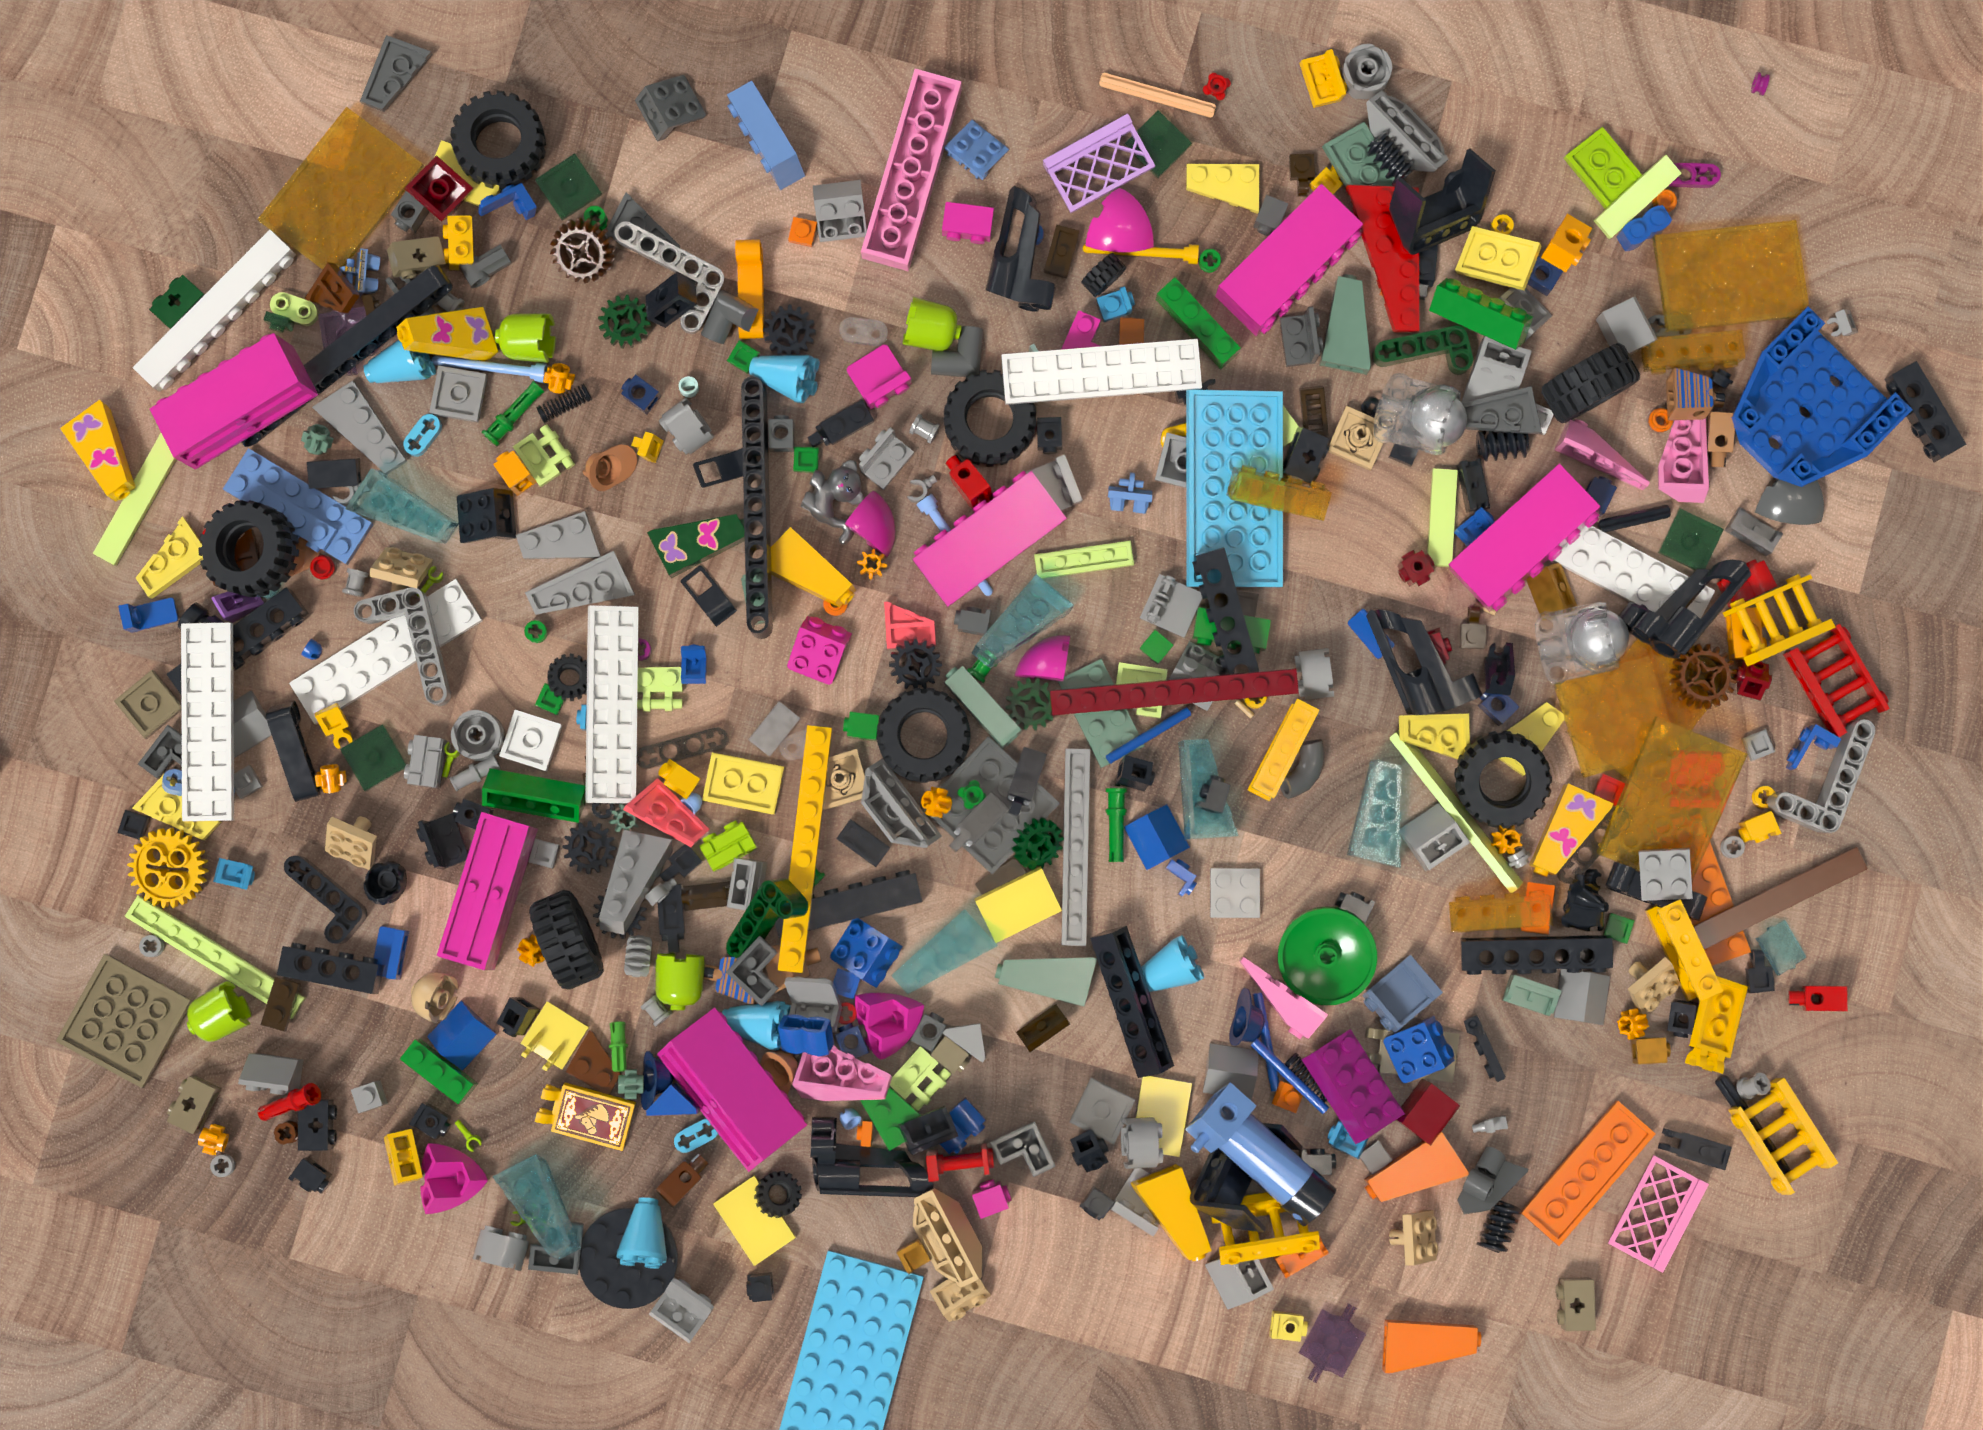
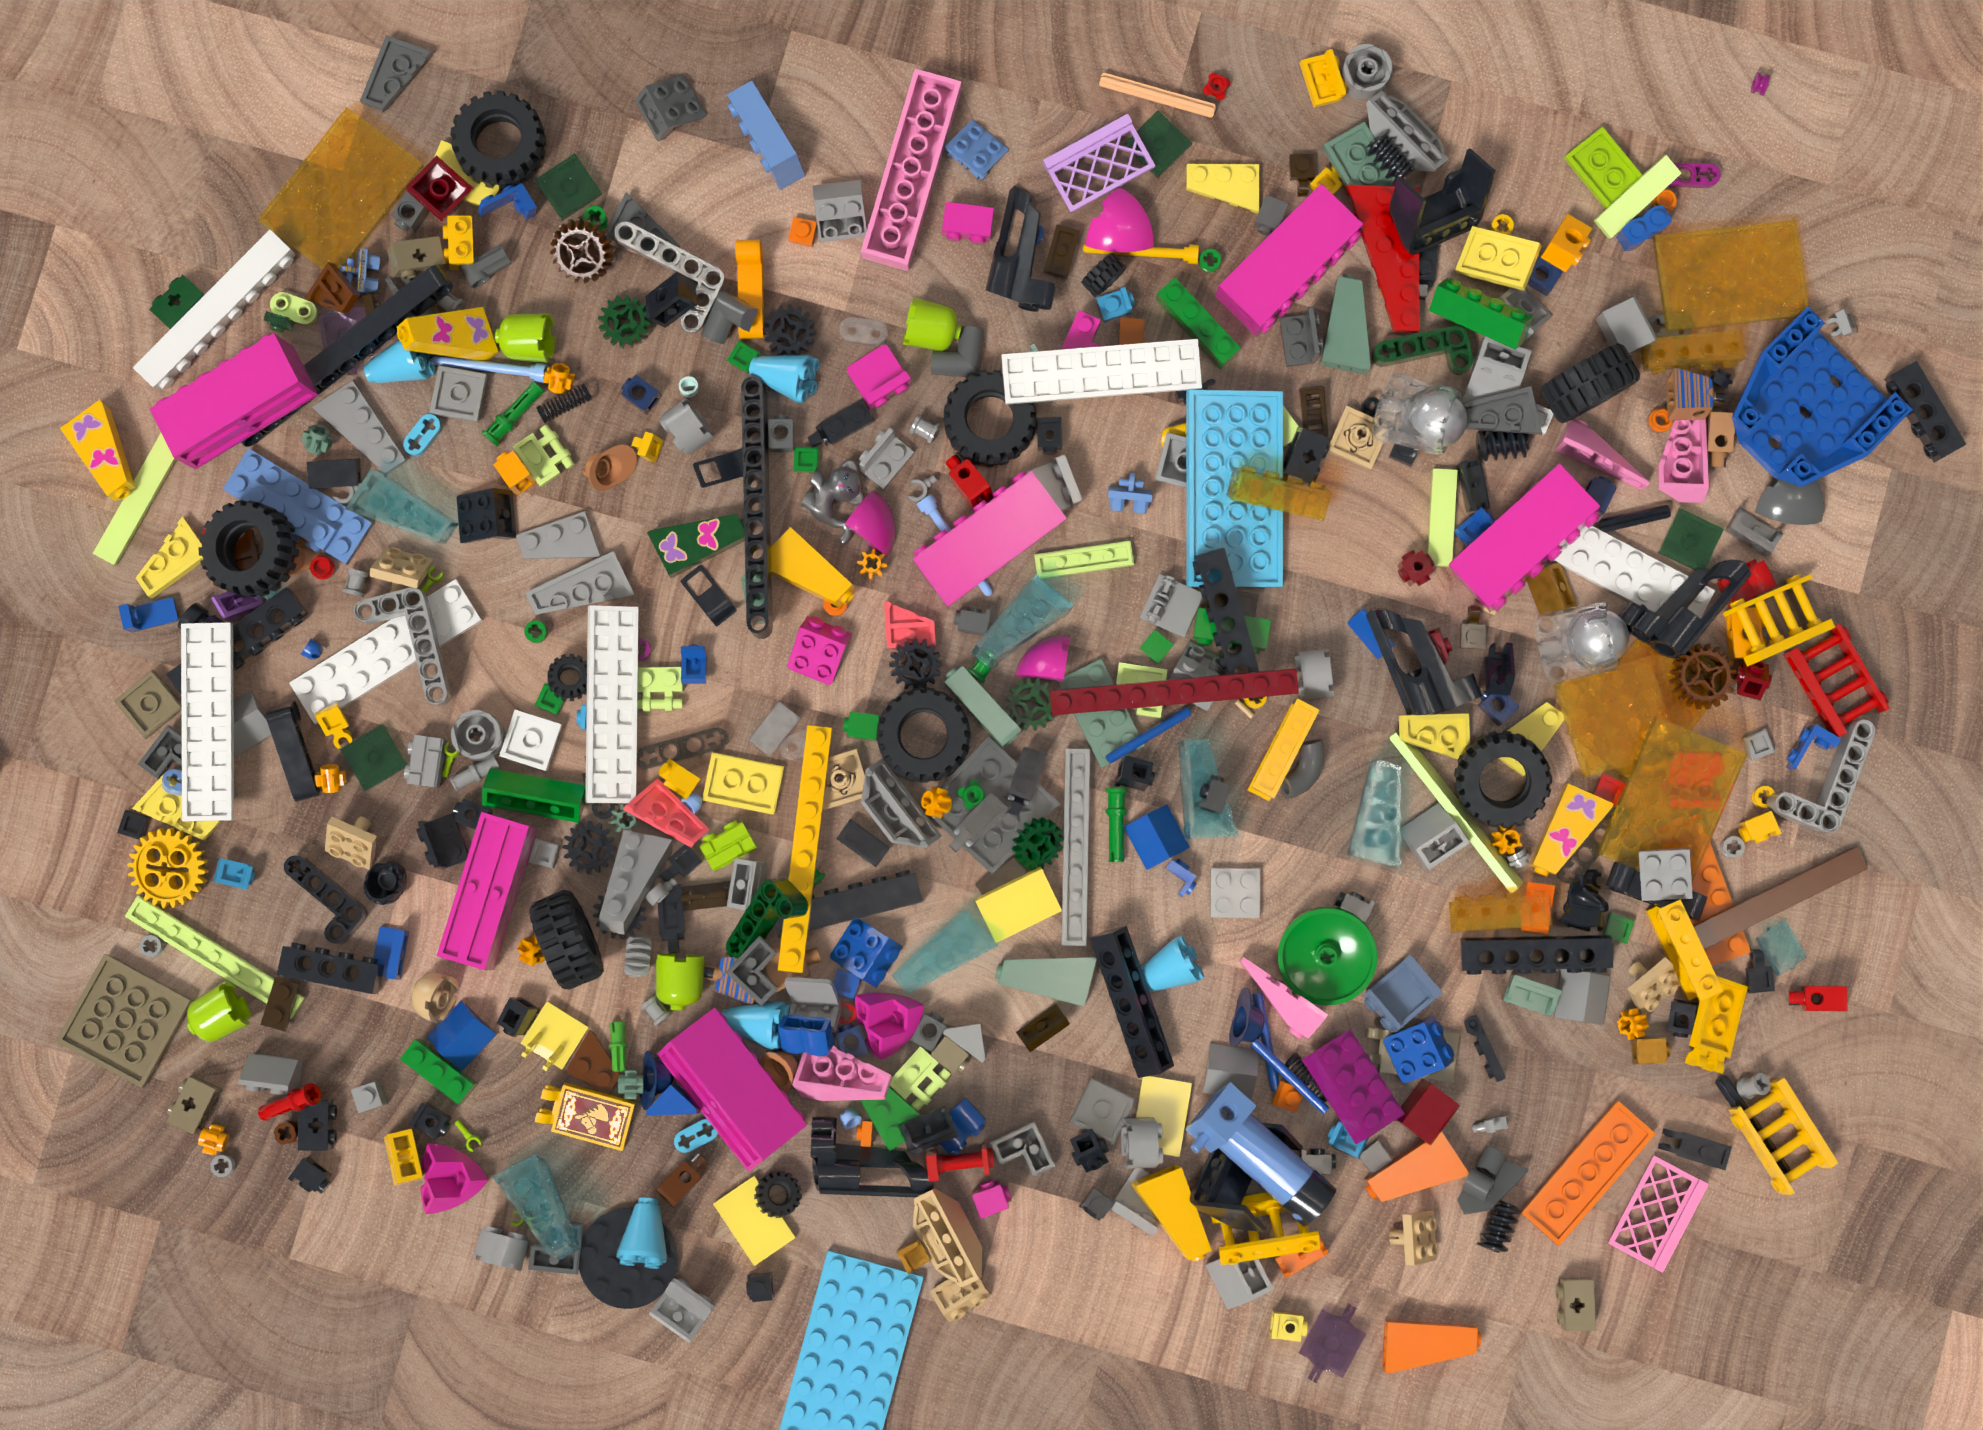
(246, 782): light grey tile -> none

